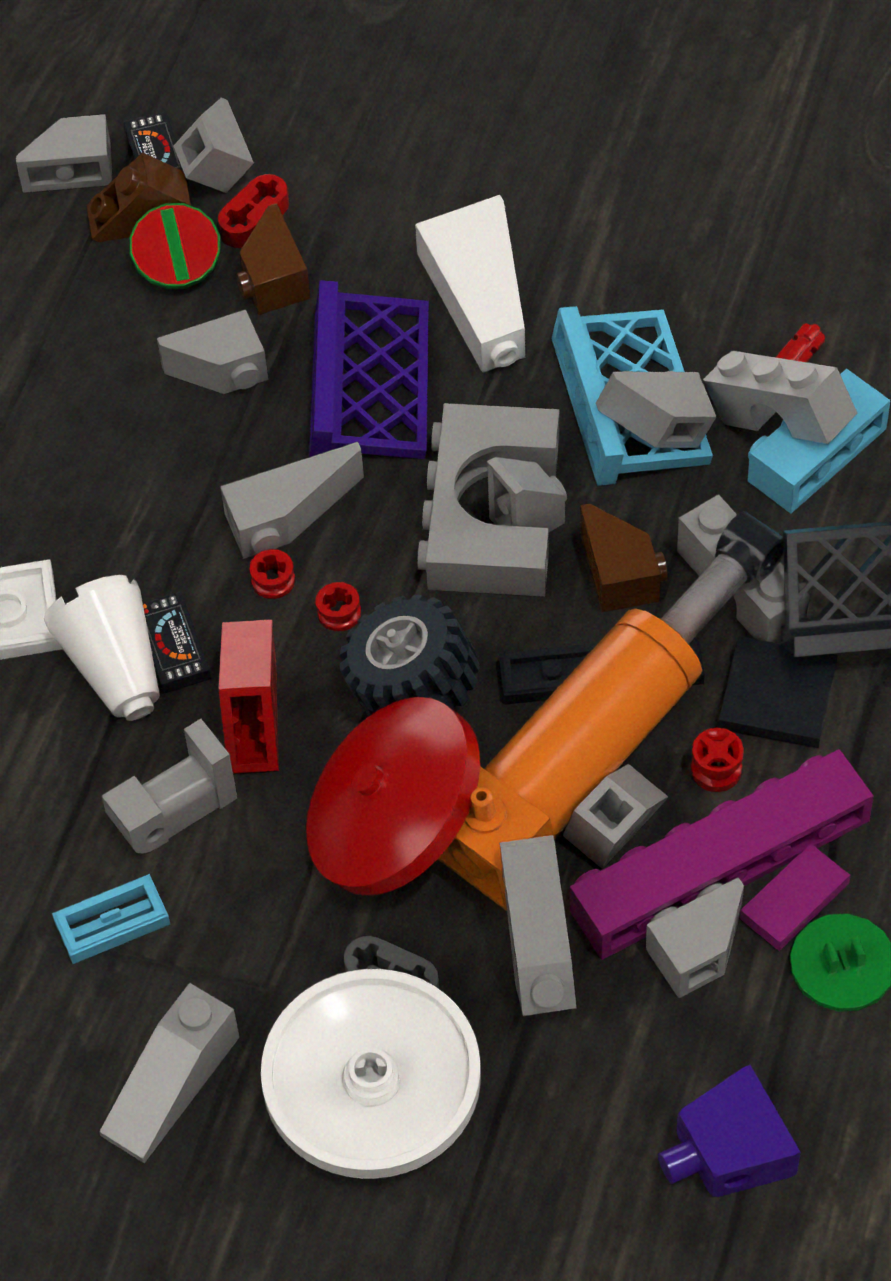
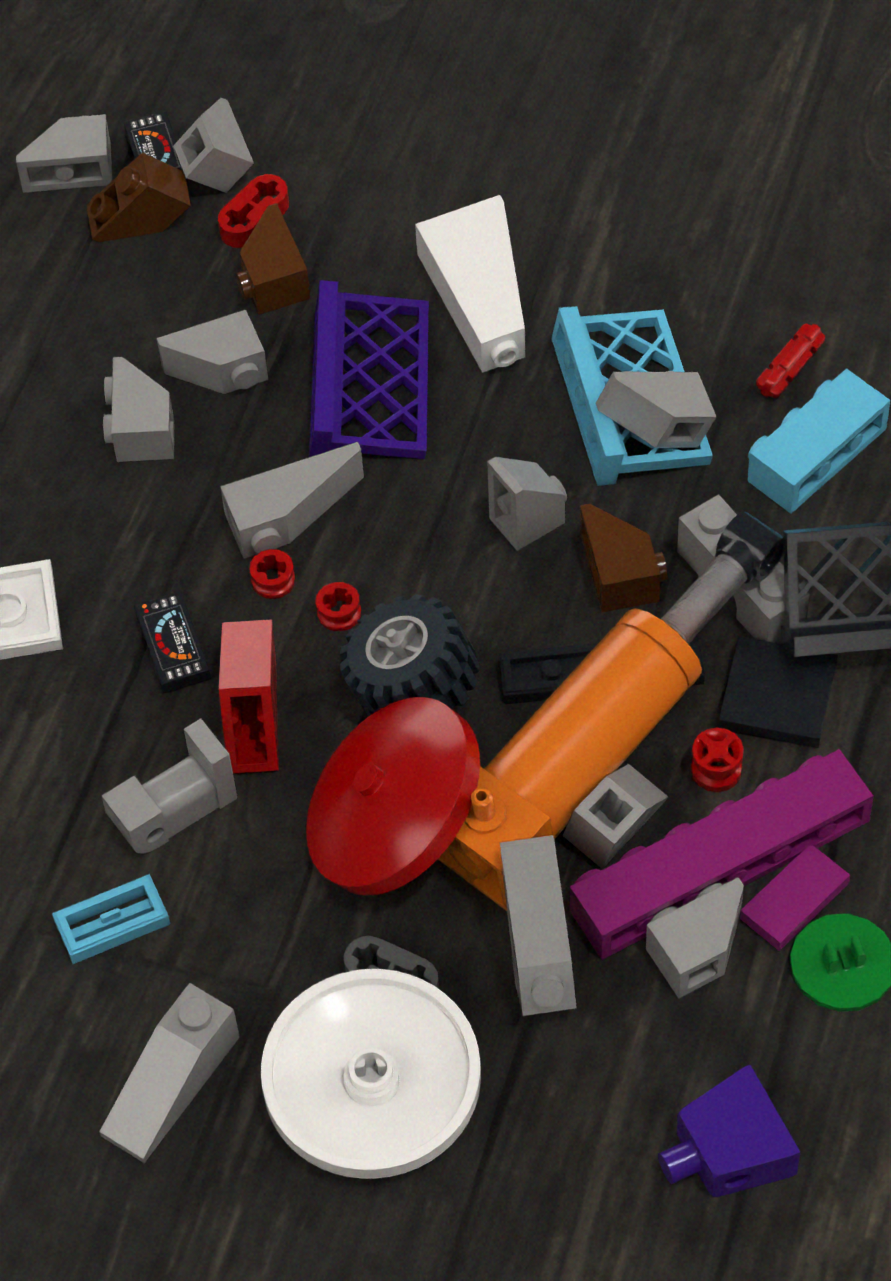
(109, 643): white cone -> none
(140, 416): none -> light grey slope
(175, 246): red piece -> none
(461, 549): light grey arch -> none
(806, 395): light grey arch -> none

